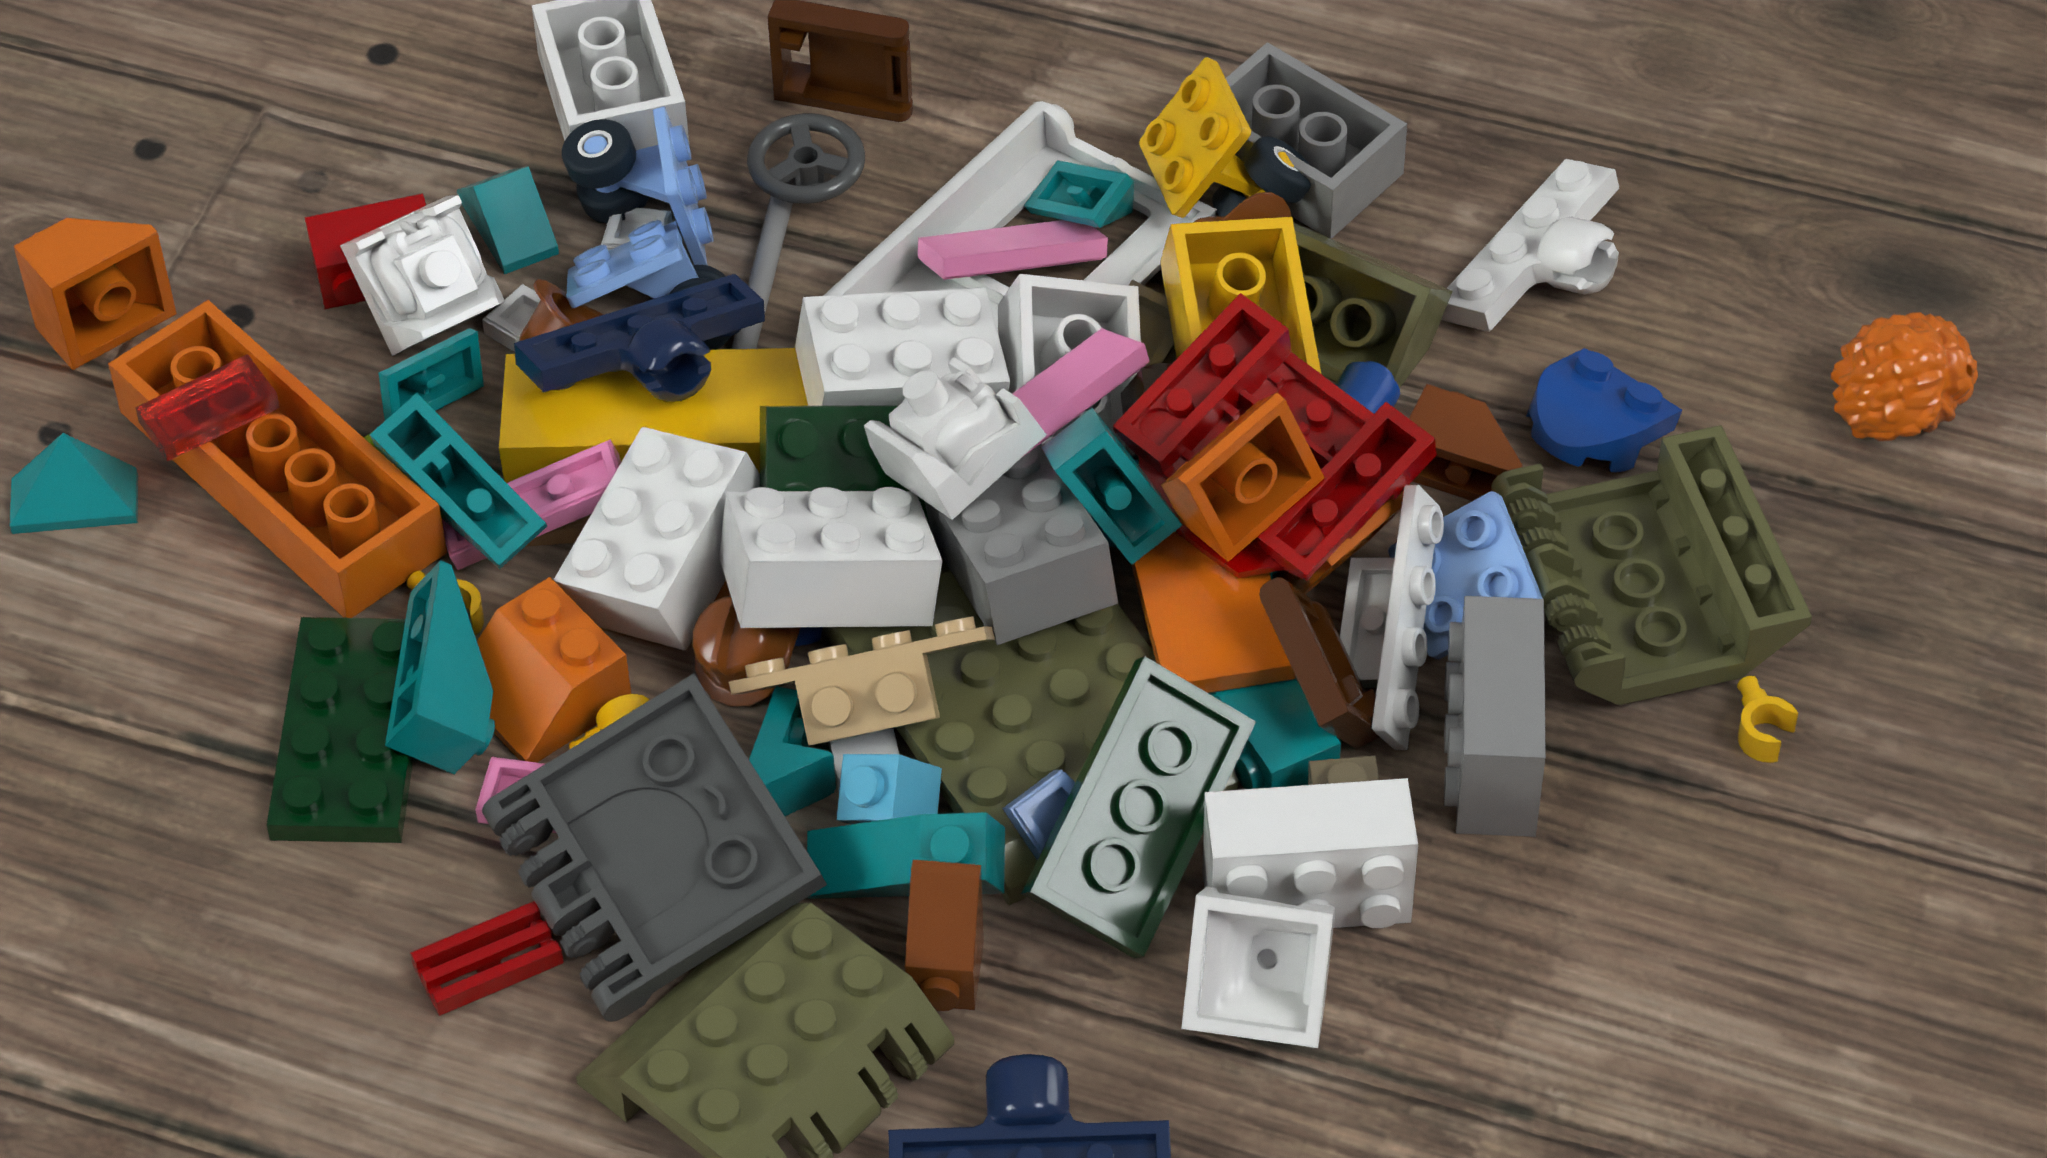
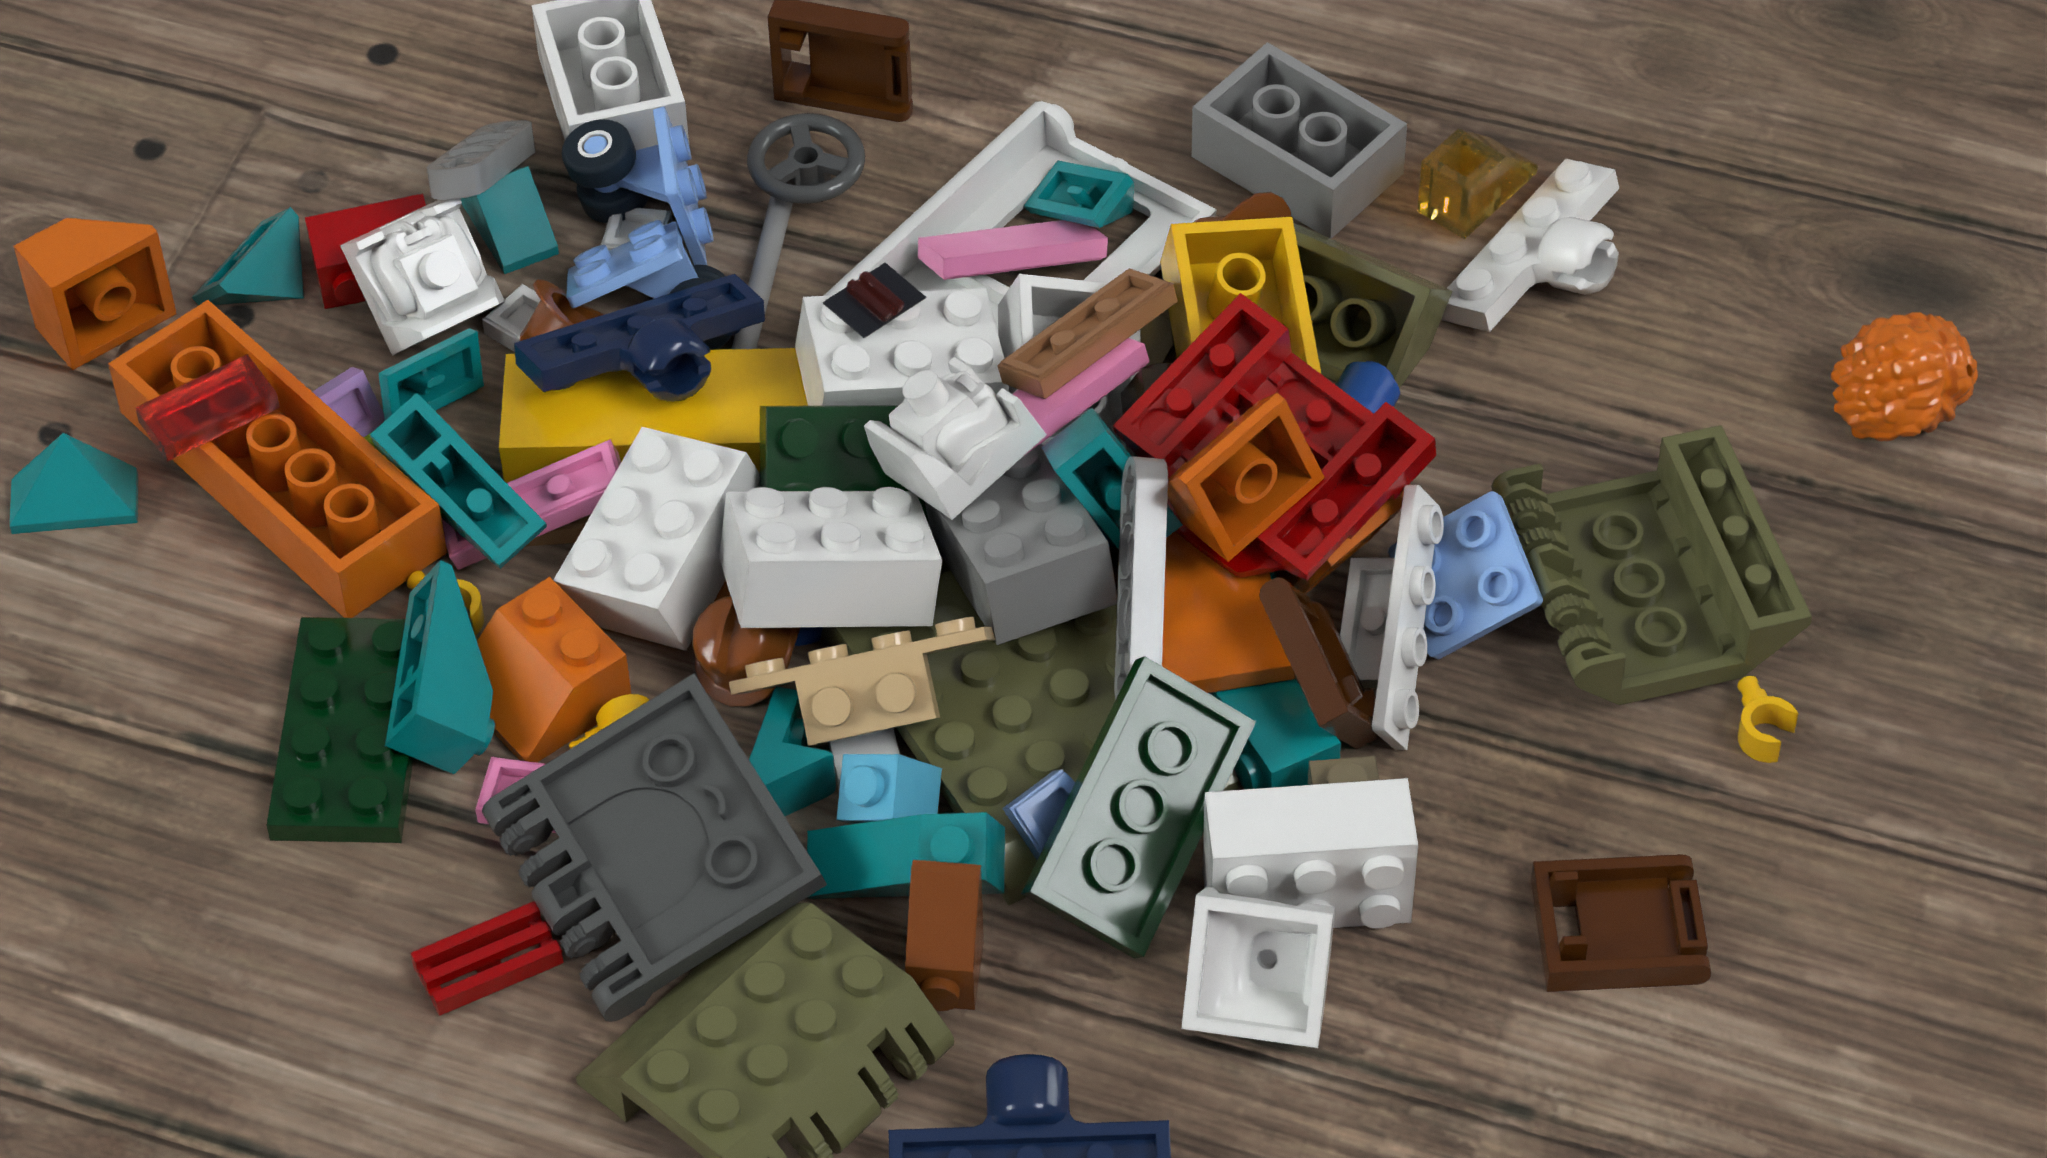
(262, 267): none -> teal slope
(353, 400): none -> lavender tile
(481, 160): none -> light grey beam
(874, 299): none -> black piece
(1087, 333): none -> medium nougat tile
(1141, 564): none -> beam
(1197, 145): yellow plate -> none
(1468, 443): dark orange slope -> none
(1469, 180): none -> clear yellow slope
(1495, 716): light grey brick -> none
(1597, 412): blue slope -> none
(1627, 922): none -> reddish brown container

